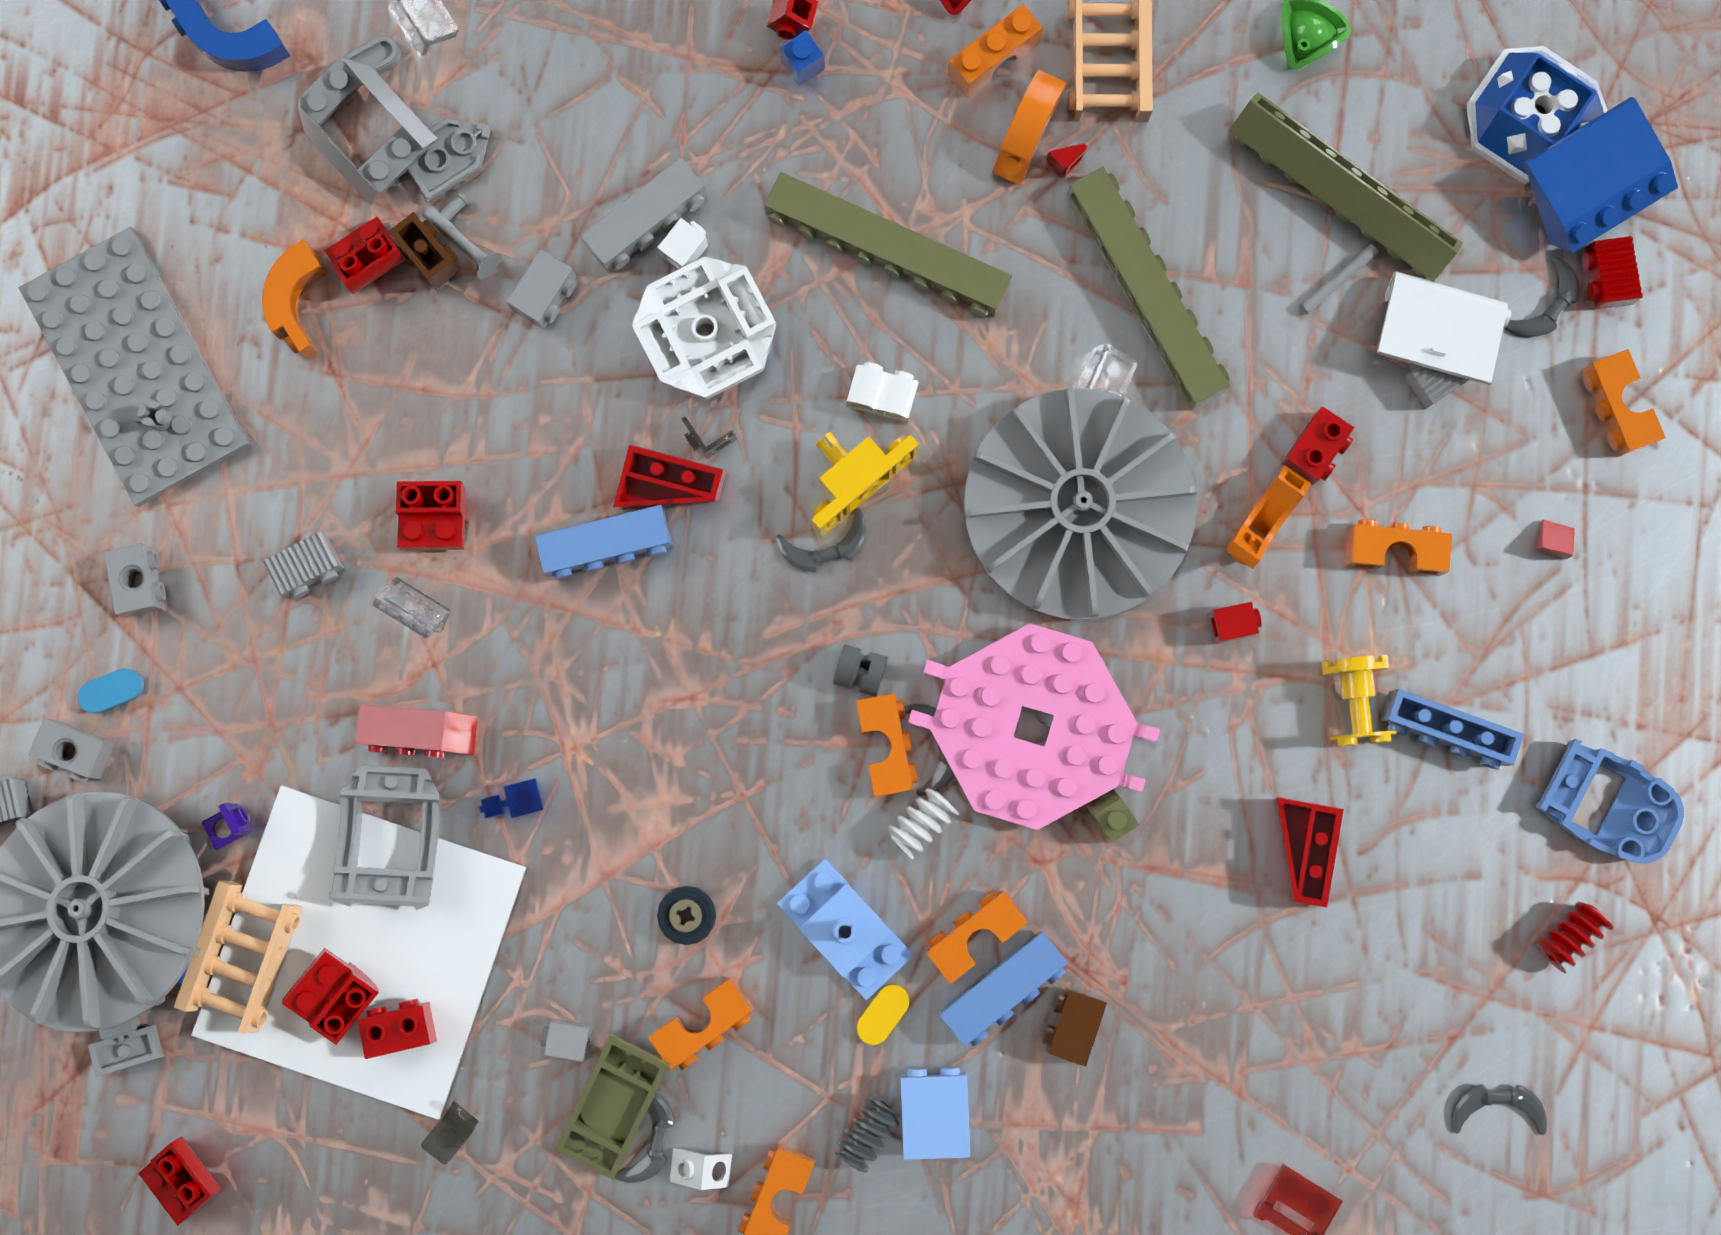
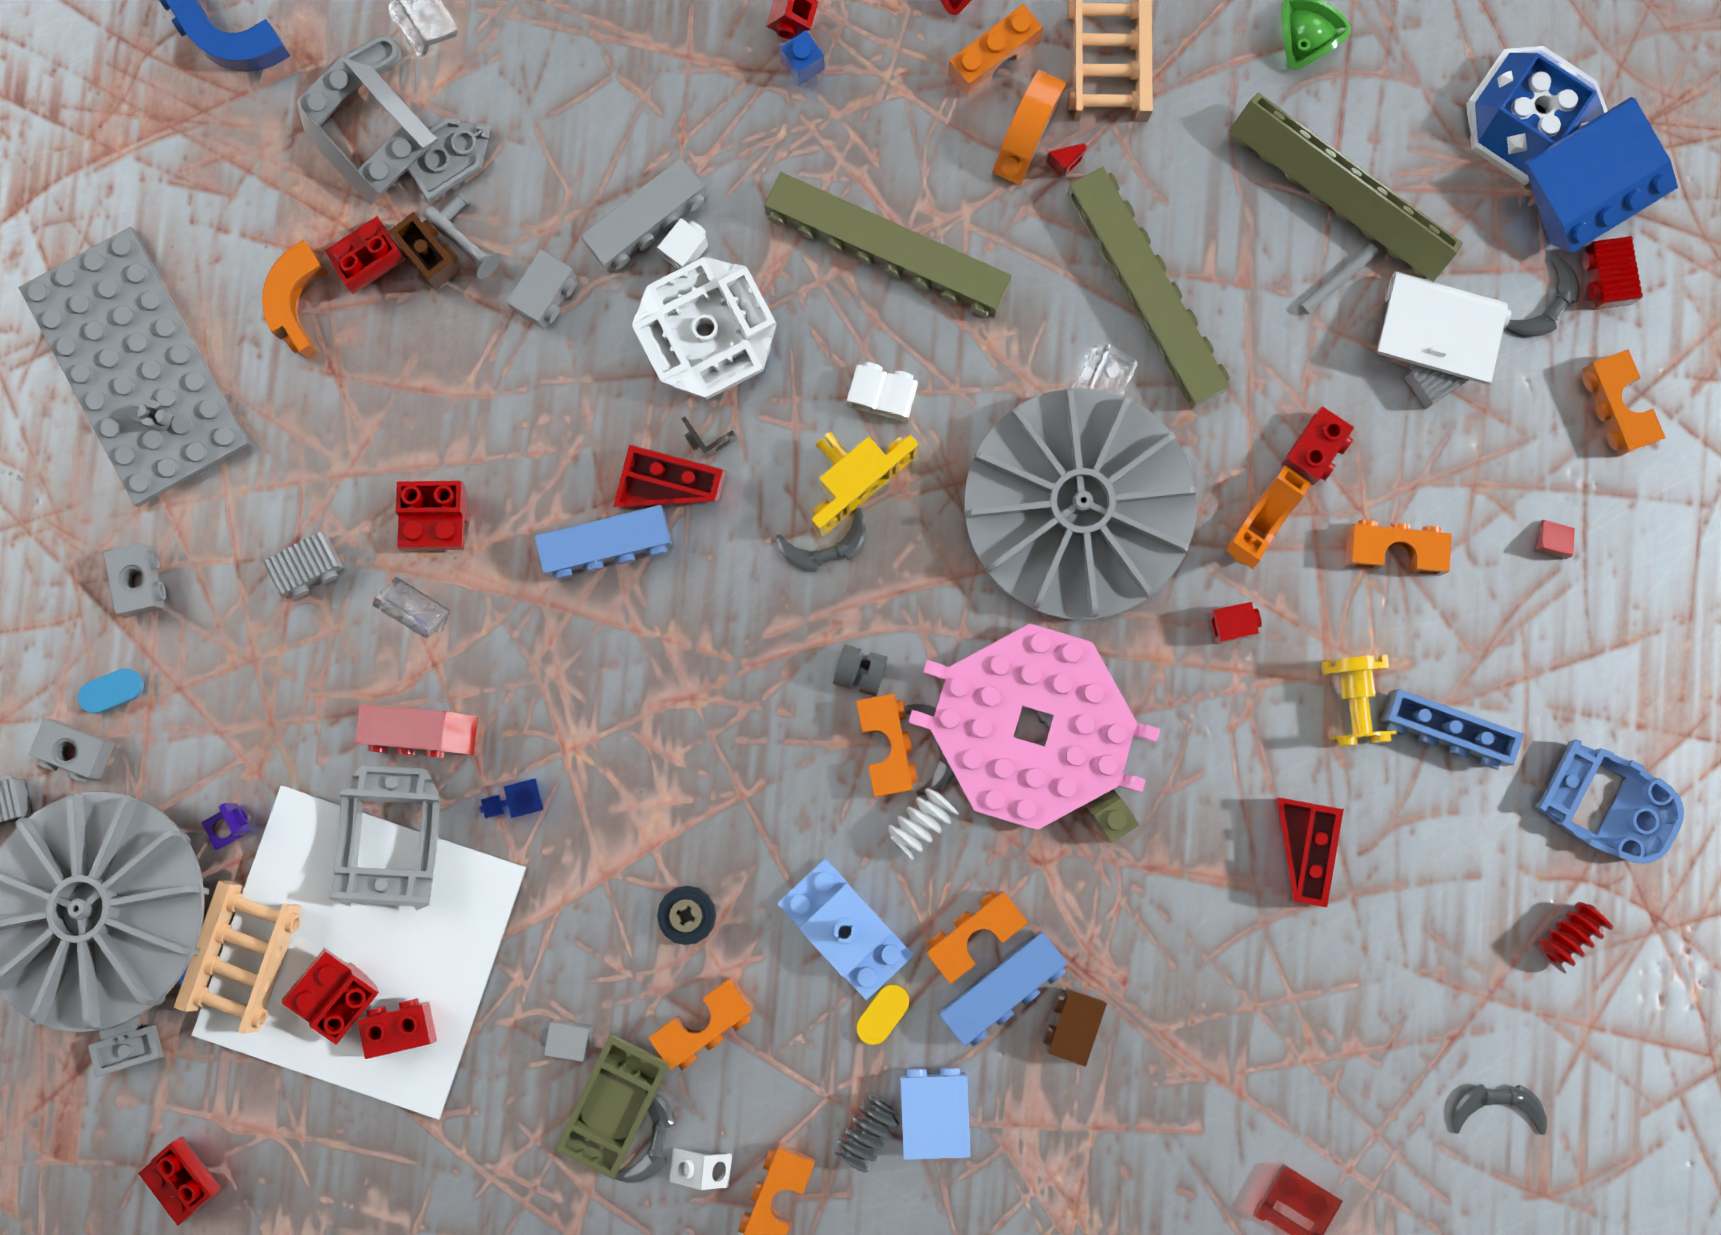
(449, 1133): clear smoke bracket -> none

